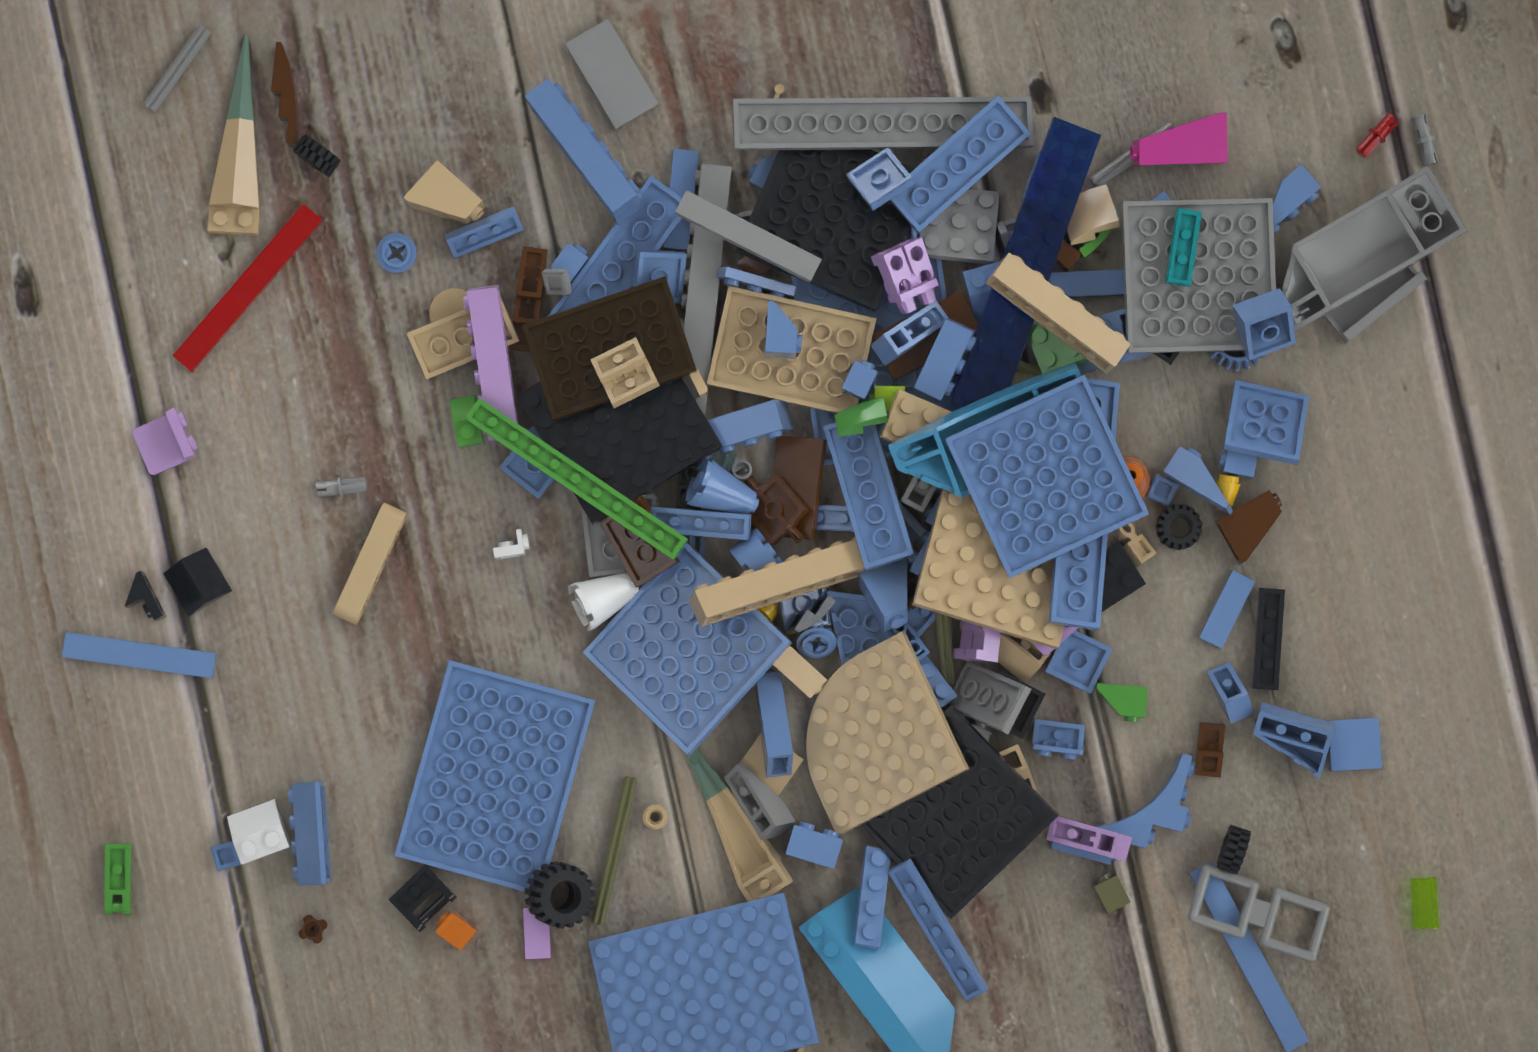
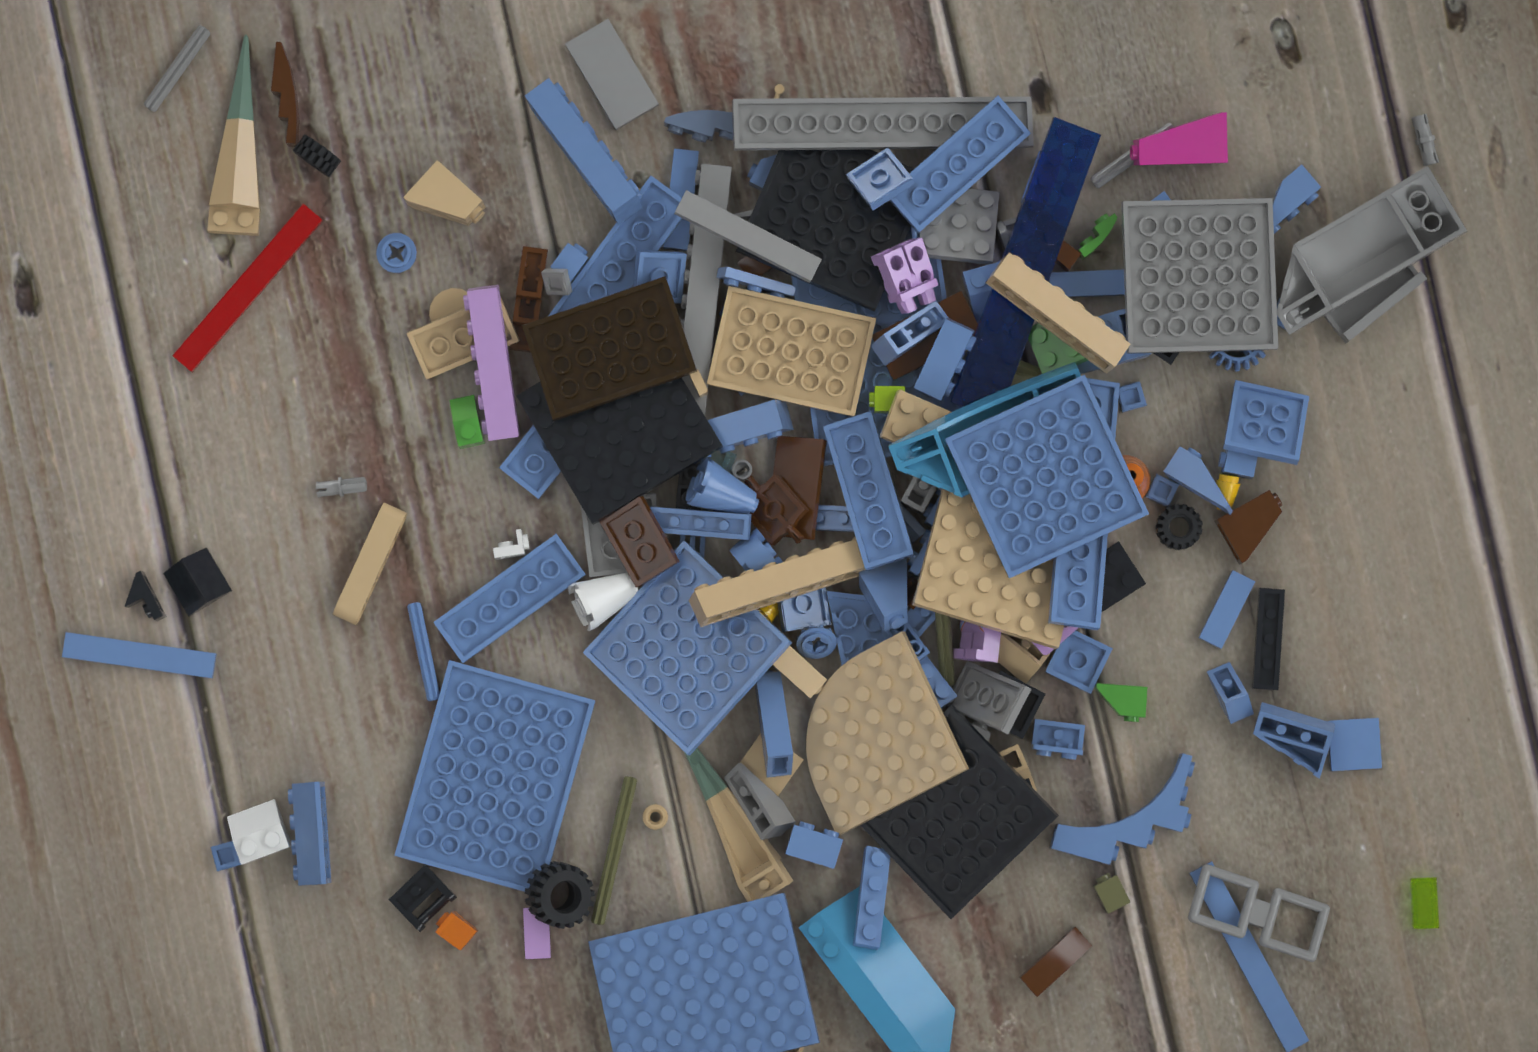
(118, 878): bright green plate -> none
(165, 442): lavender bracket -> none
(306, 931): reddish brown plate -> none
(423, 651): none -> medium blue axle
(483, 232): medium blue plate -> none
(509, 598): none -> medium blue plate
(576, 479): bright green plate -> none
(625, 372): tan slope -> none
(701, 124): none -> sand blue slope
(781, 334): medium blue slope -> none
(806, 618): slope -> none
(859, 379): medium blue brick -> none
(863, 414): bright green slope -> none
(938, 929): medium blue tile -> none
(1055, 961): none -> reddish brown slope
(1089, 838): lavender slope -> none
(1092, 214): tan slope -> none
(1131, 397): none -> medium blue tile
(1135, 546): tan plate -> none
(1183, 247): teal tile -> none
(1210, 749): reddish brown slope -> none
(1233, 849): black tyre -> none
(1264, 323): medium blue slope -> none
(1377, 135): red axle -> none

